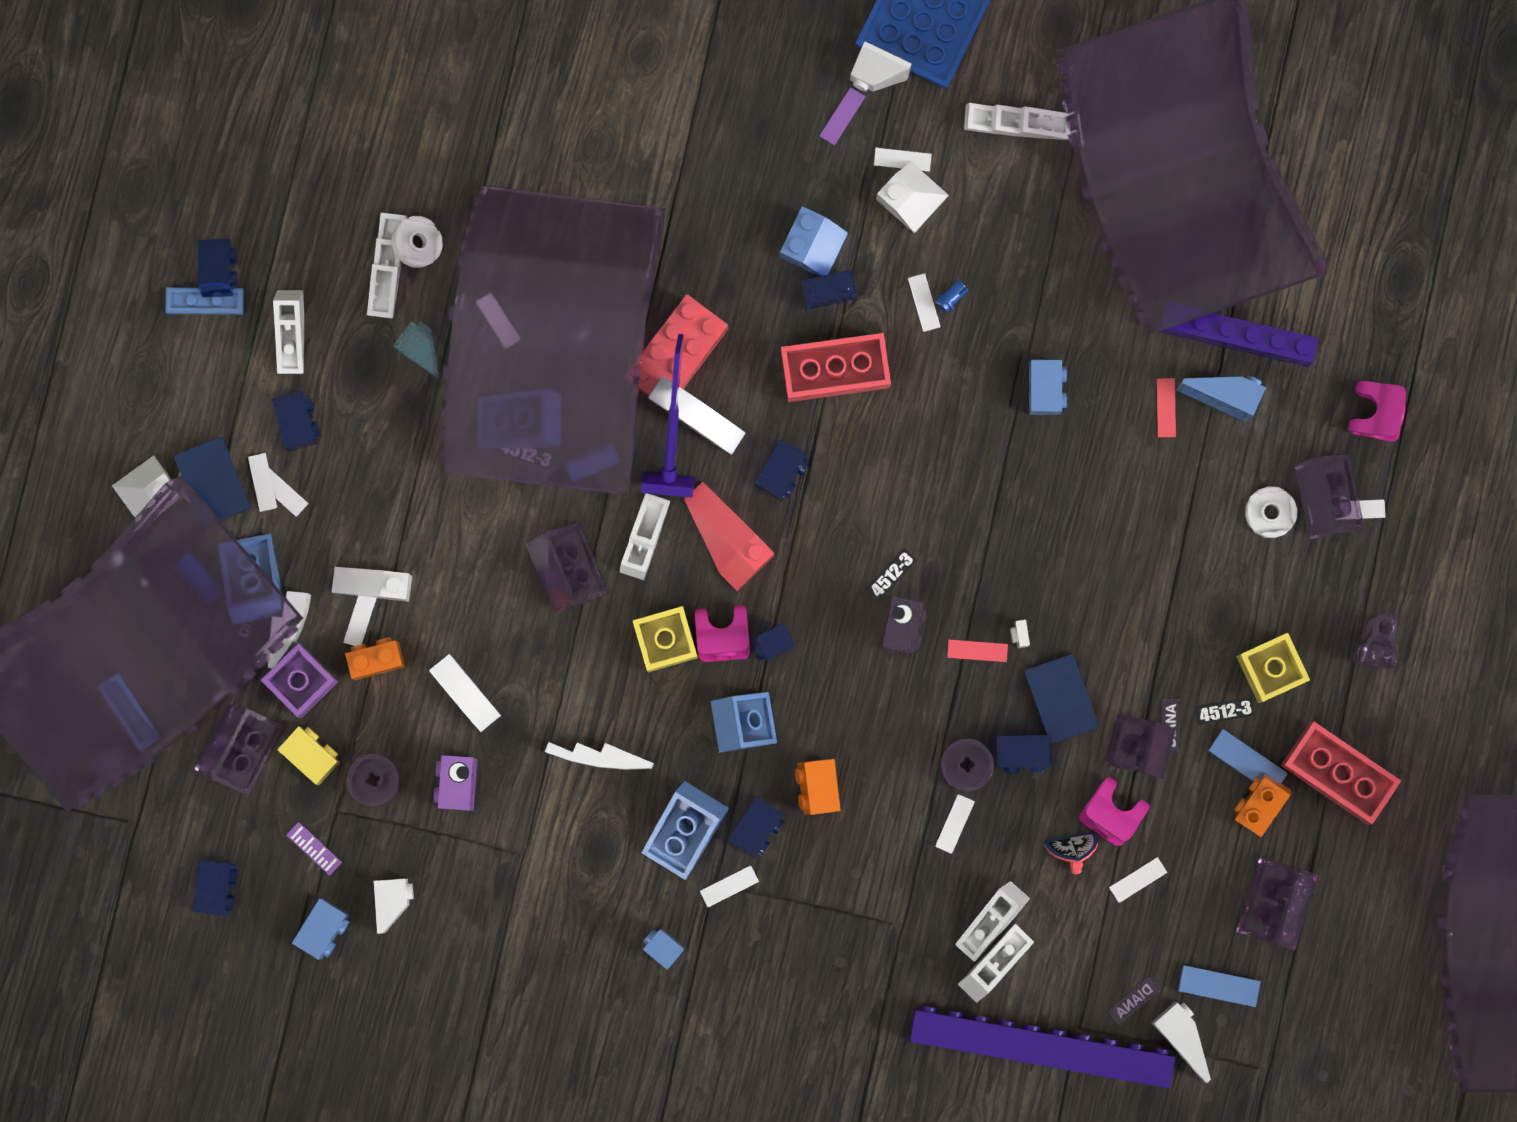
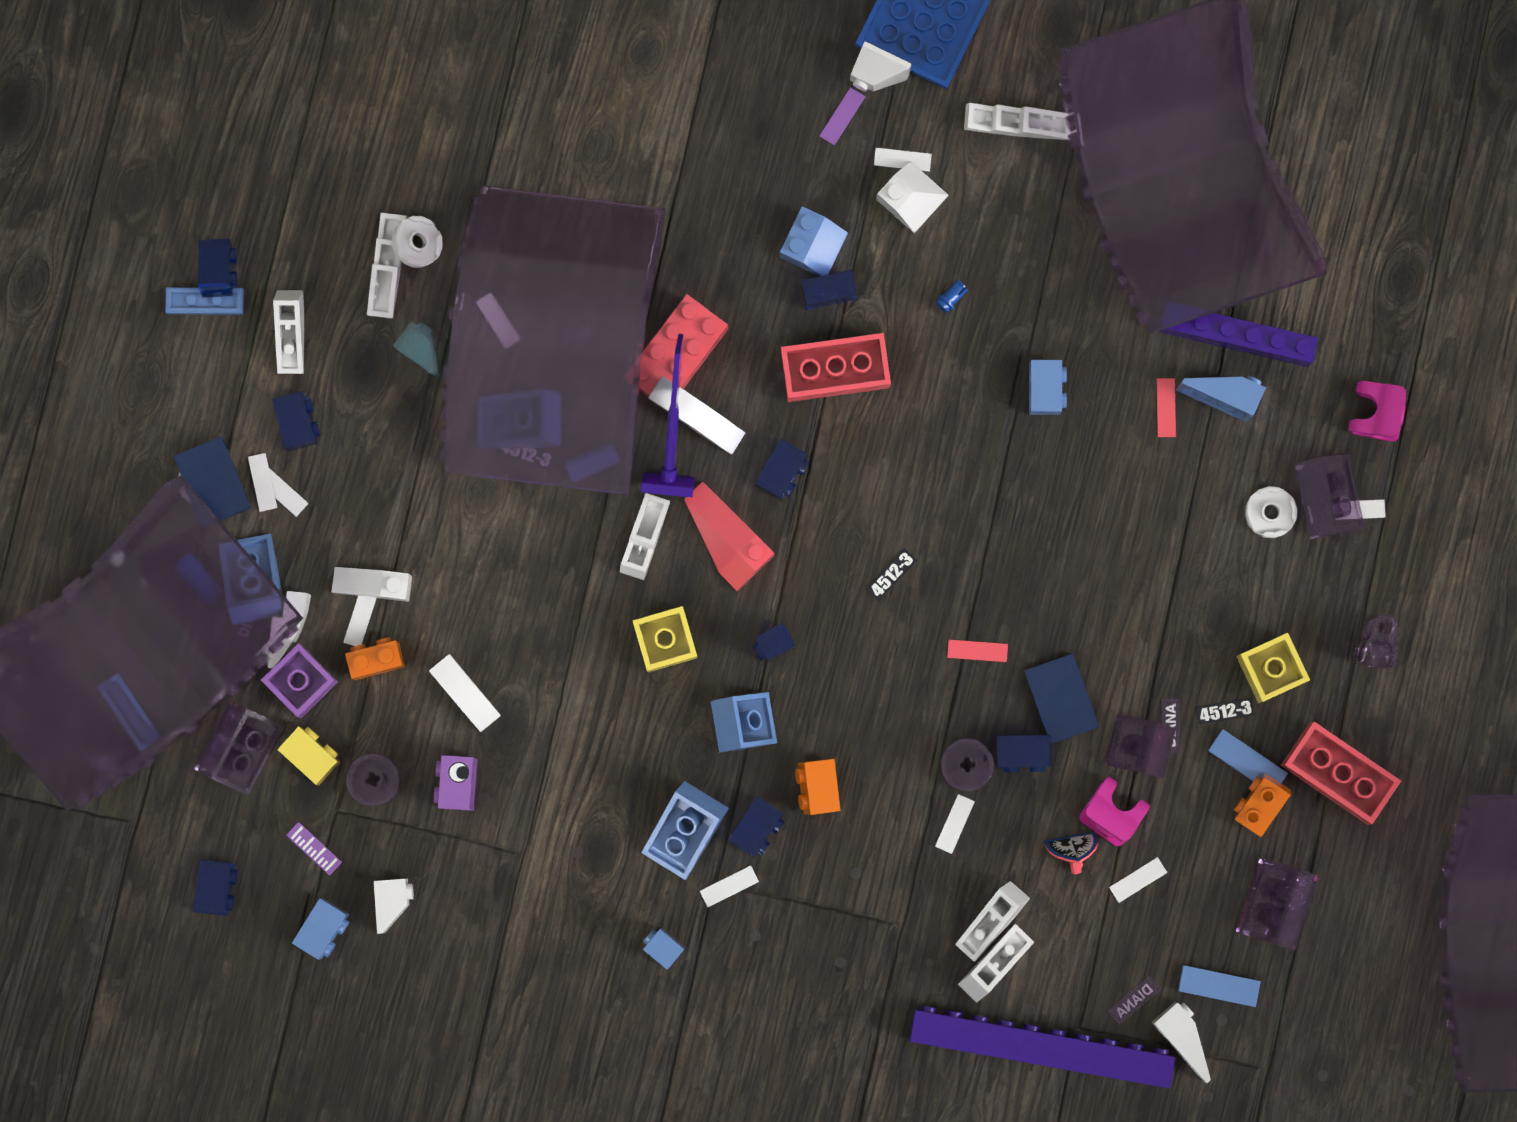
(141, 485): white slope -> none
(567, 568): clear purple slope -> none
(608, 758): white slope -> none
(724, 643): dark pink piece -> none
(902, 626): clear purple brick -> none
(924, 302): white sticker -> none
(1019, 634): white plate -> none

